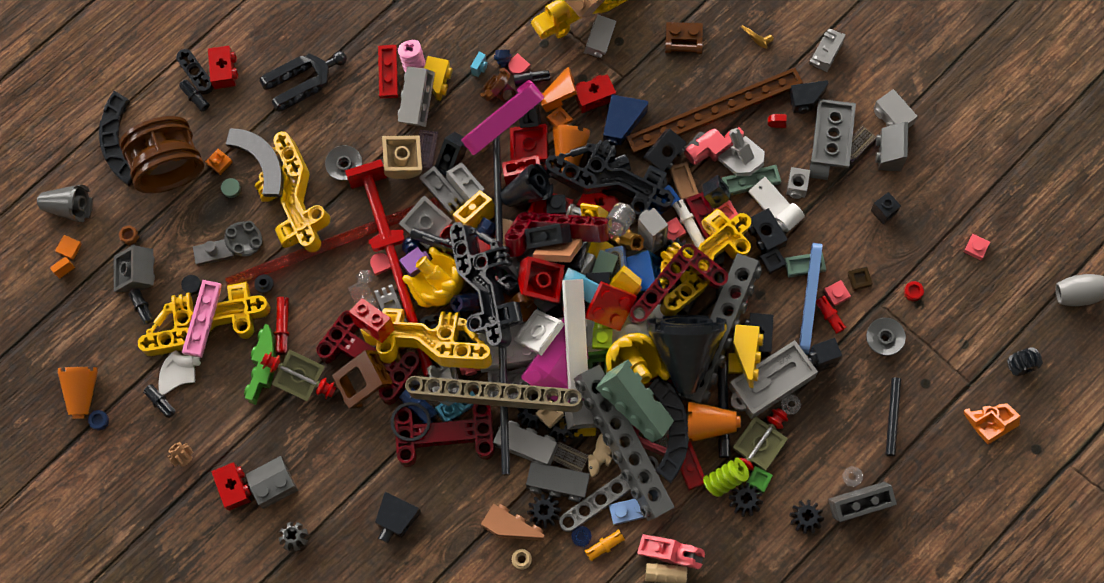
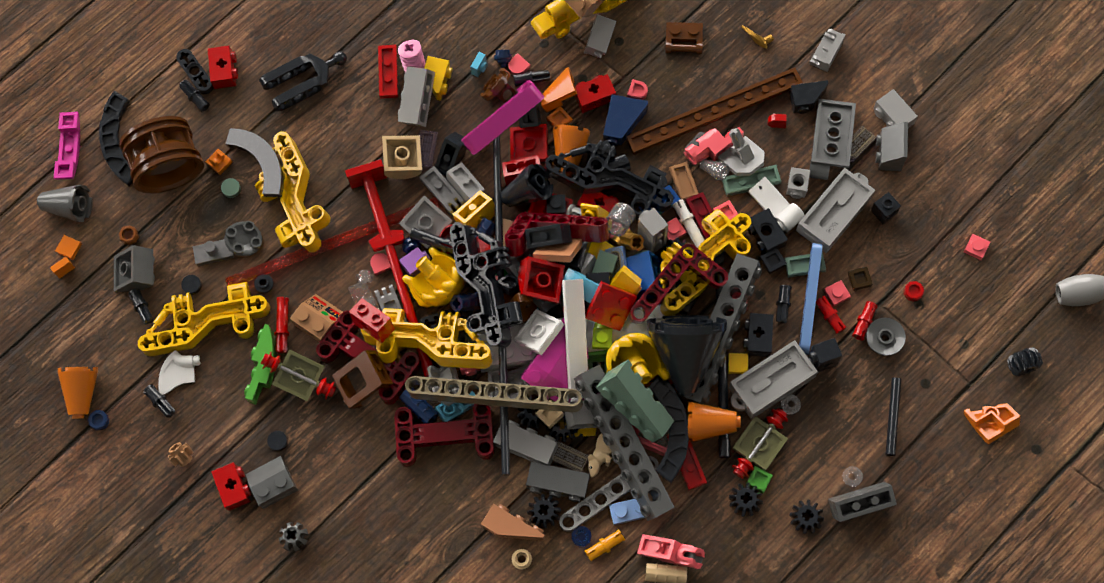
(69, 146): none -> dark pink slope
(202, 318): bright pink tile -> none
(277, 441): none -> black tile
(315, 317): none -> medium nougat slope
(338, 157): dark grey dish -> none
(395, 517): black torso -> none
(410, 404): black piece -> none
(637, 90): none -> coral tile
(673, 142): black brick -> none
(716, 169): none -> clear cone
(716, 191): black brick -> none
(726, 477): lime piece -> none
(746, 346): yellow slope -> none
(783, 303): none -> black axle
(836, 209): none -> light grey piece
(864, 320): none -> red pin

